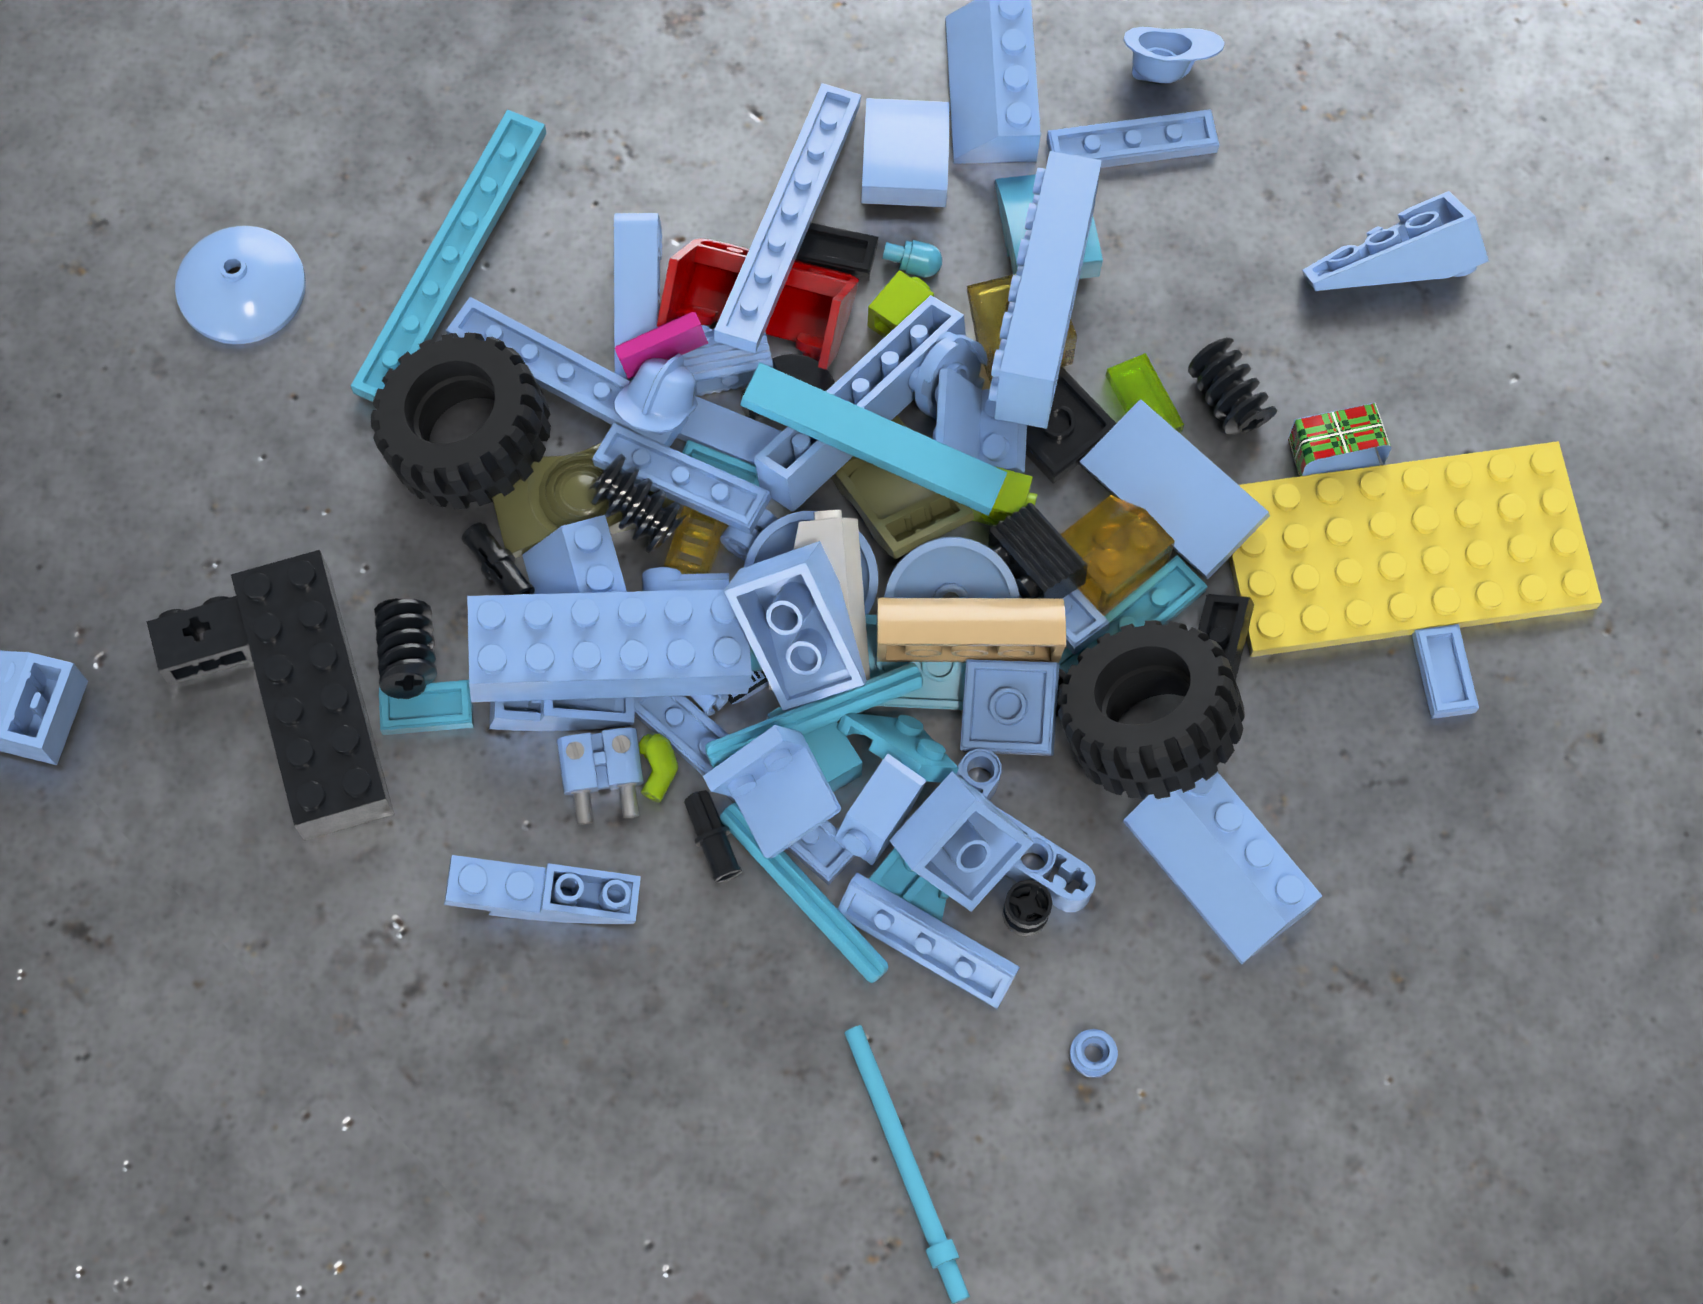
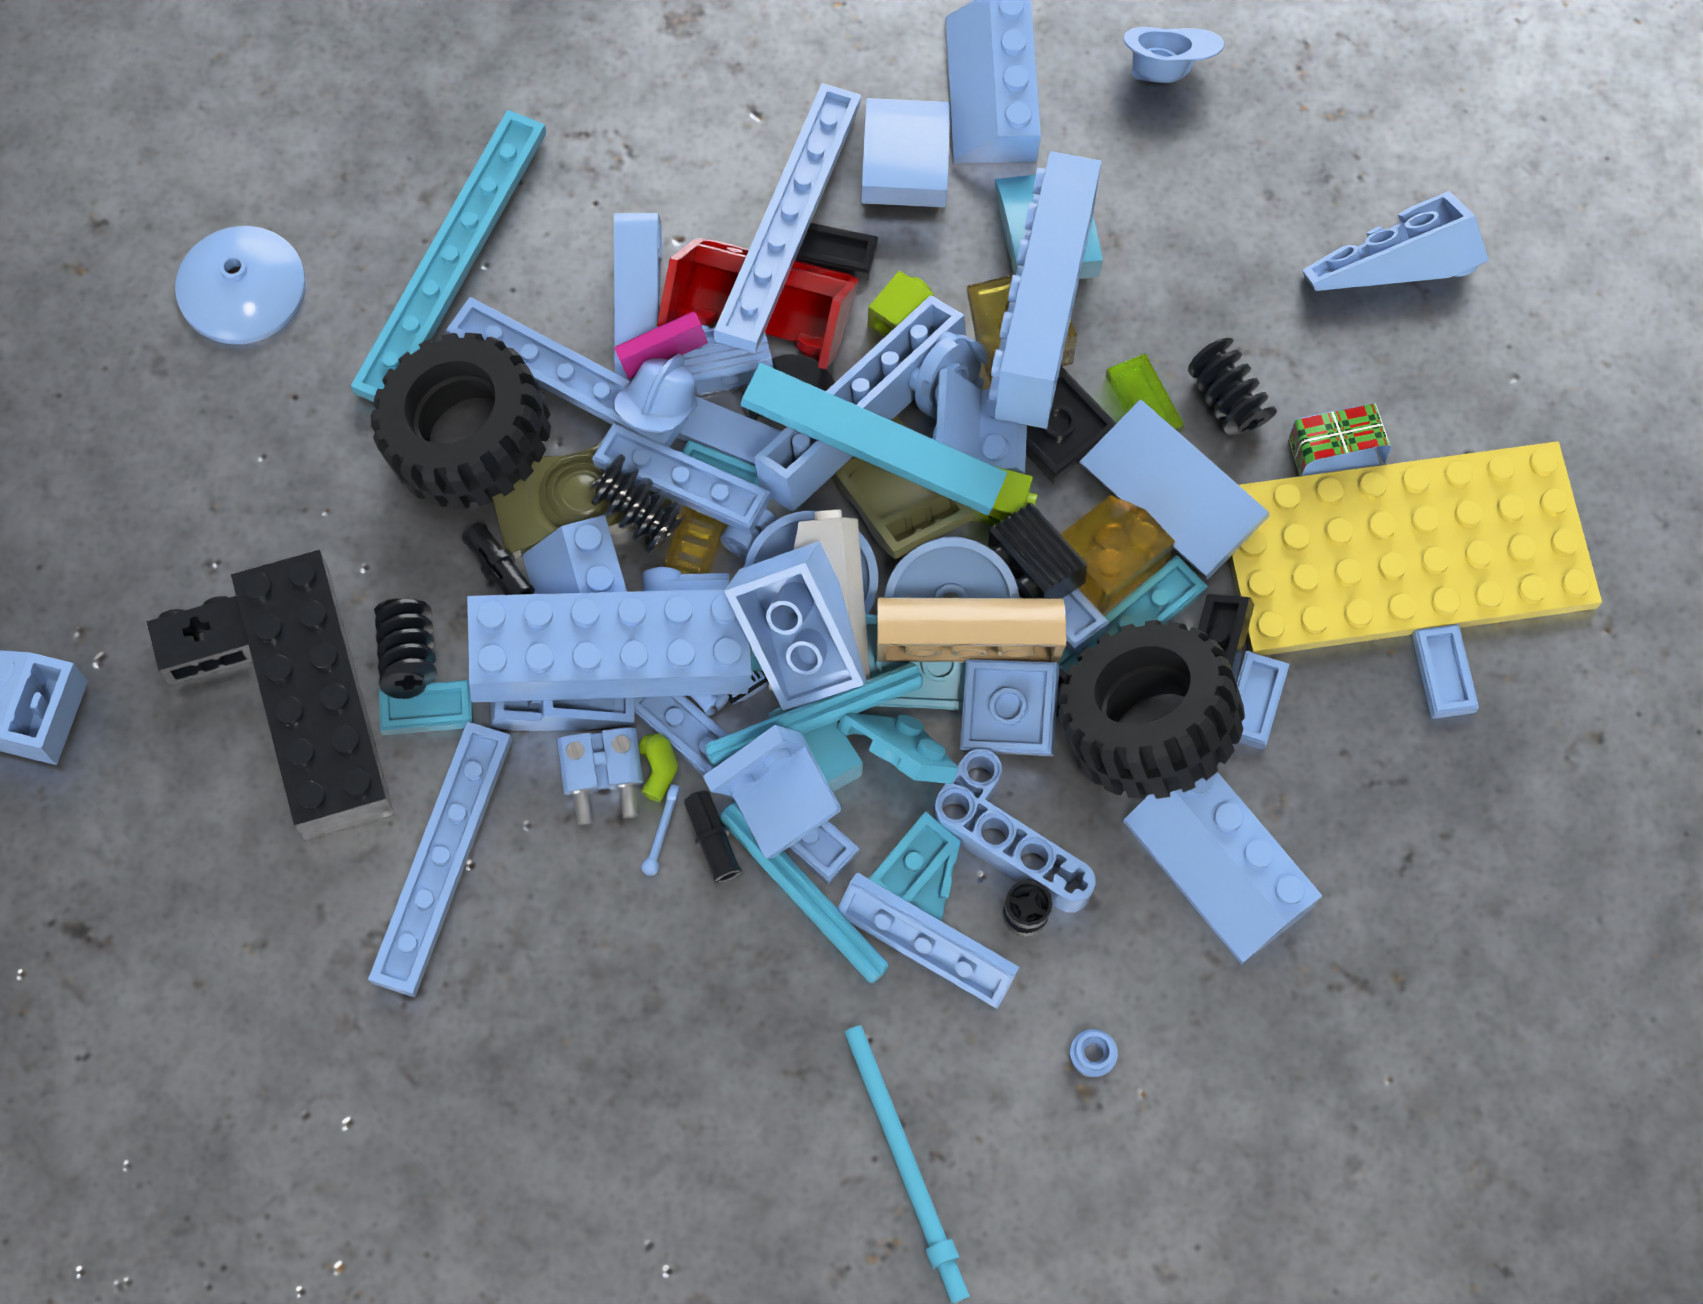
(440, 860): none -> light blue plate
(542, 893): light blue slope -> none
(650, 865): none -> light blue hinge
(880, 809): light blue slope -> none
(915, 257): medium azure cylinder -> none
(960, 842): light blue slope -> none
(1139, 139): light blue tile -> none
(1260, 689): none -> light blue tile

